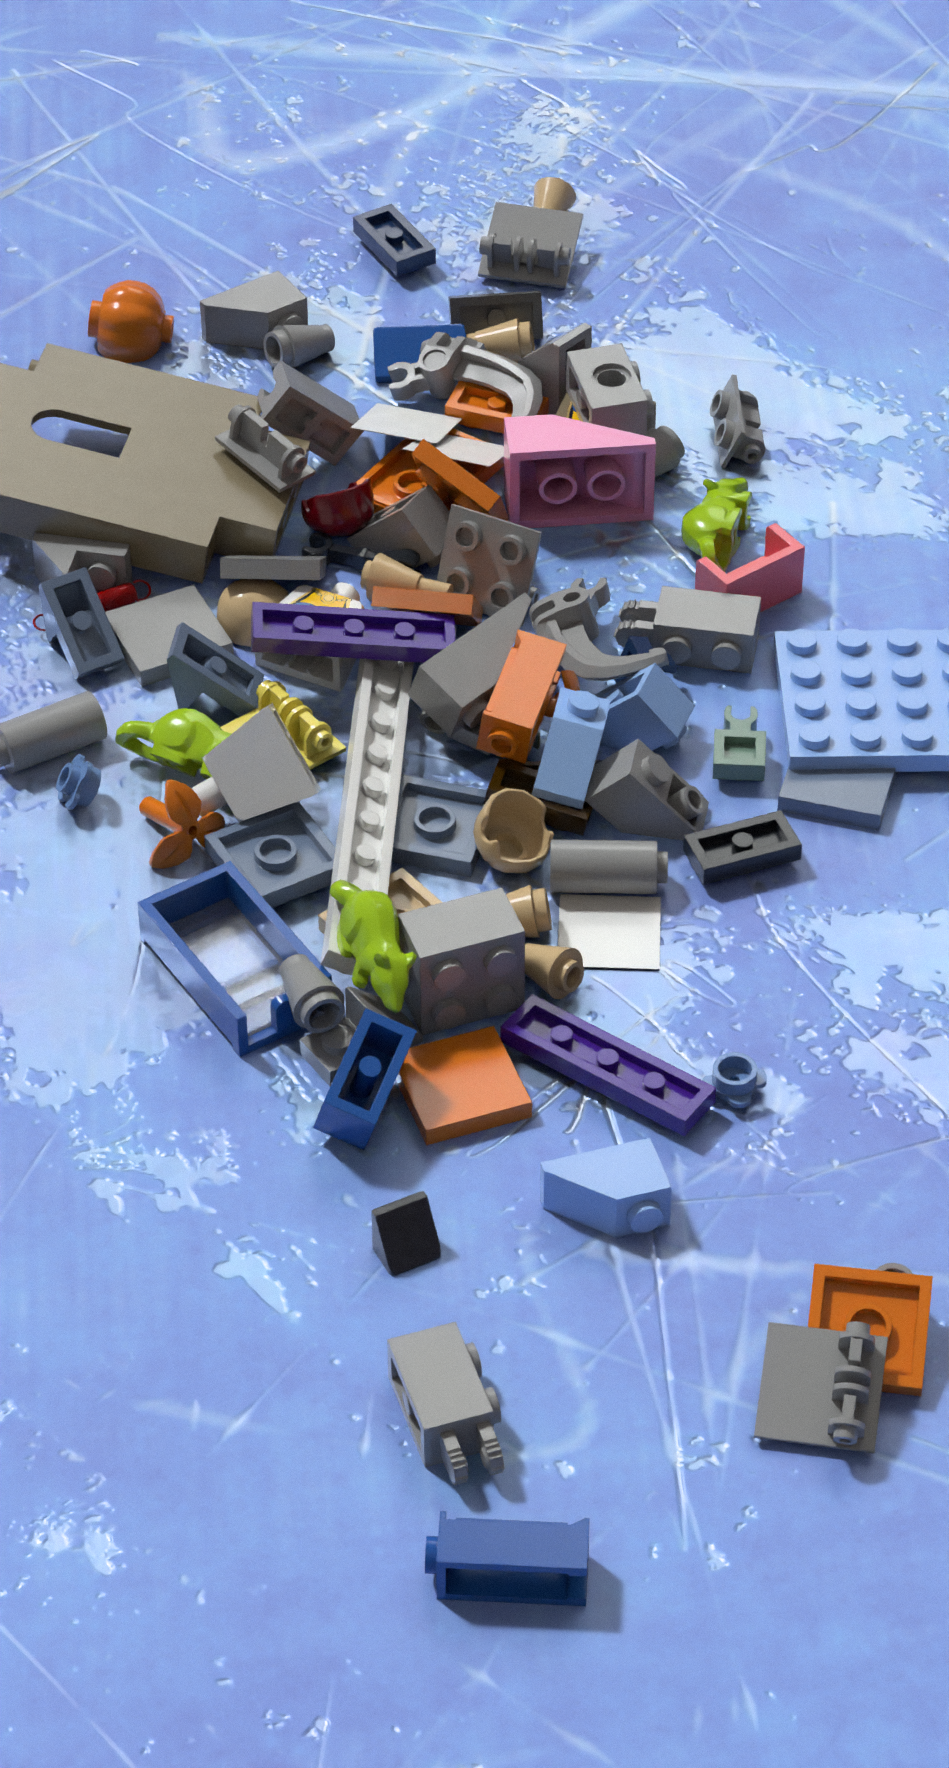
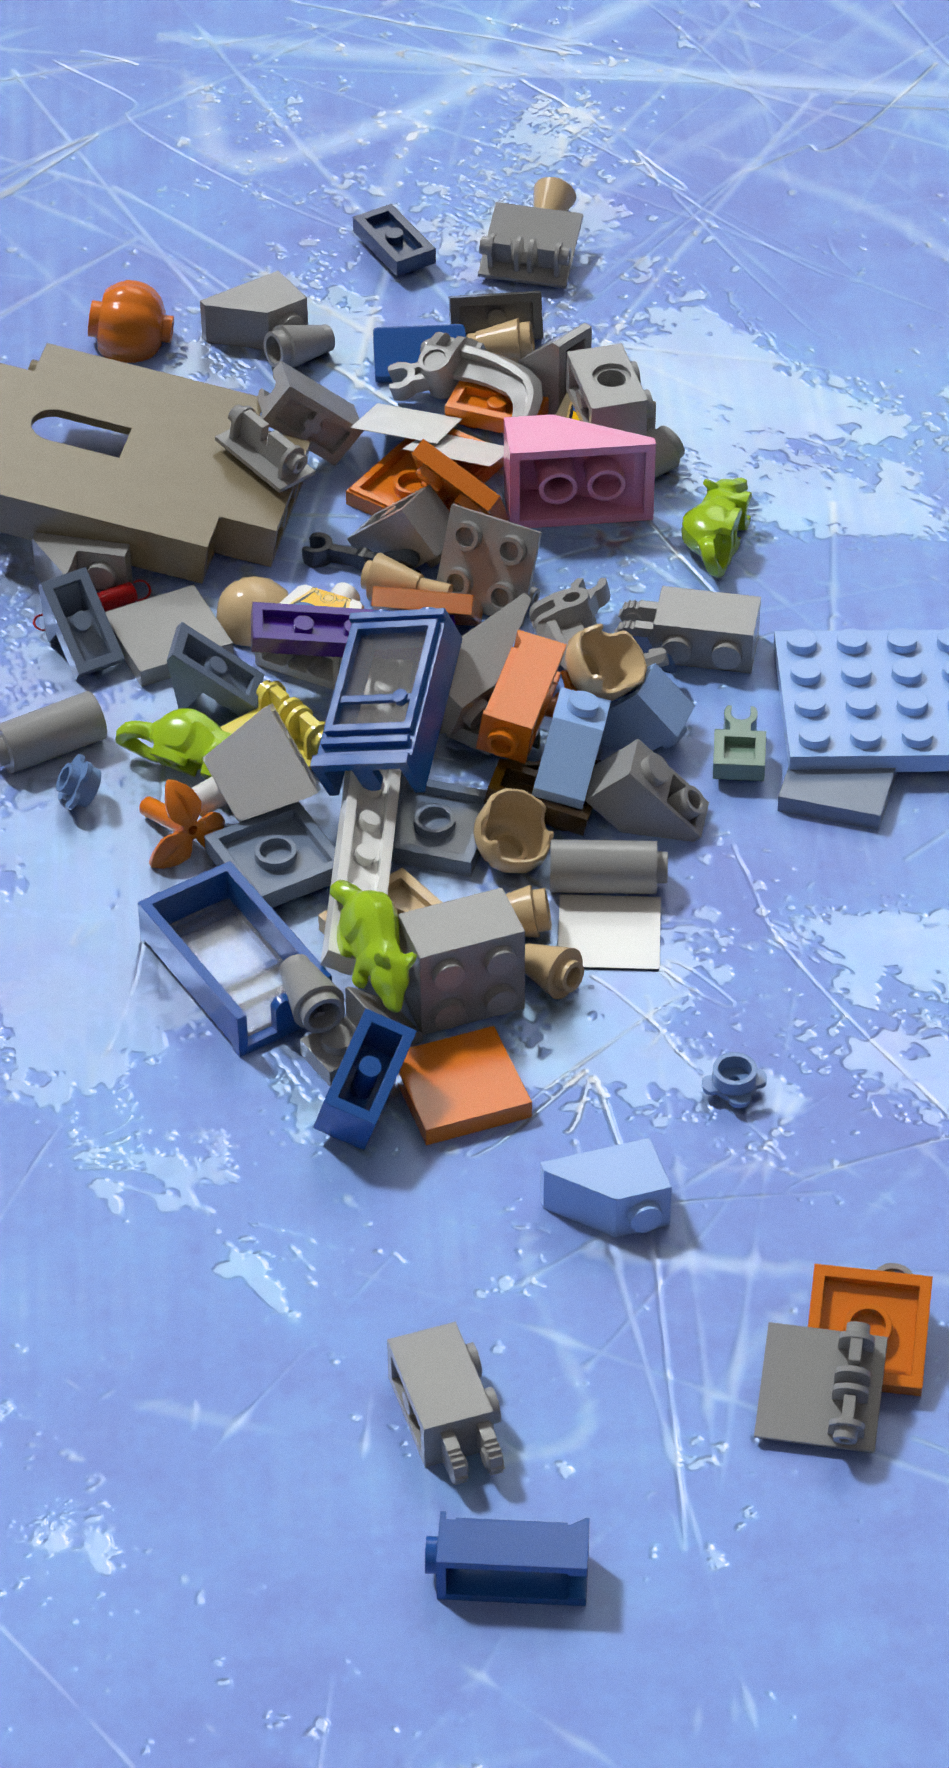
(273, 567): light grey tile -> none
(341, 511): dark red hair -> none
(389, 698): none -> blue door
(405, 1234): black slope -> none
(605, 662): none -> tan hair
(608, 1065): dark purple plate -> none
(737, 424): light grey hinge -> none
(742, 847): black plate -> none
(771, 577): coral panel -> none

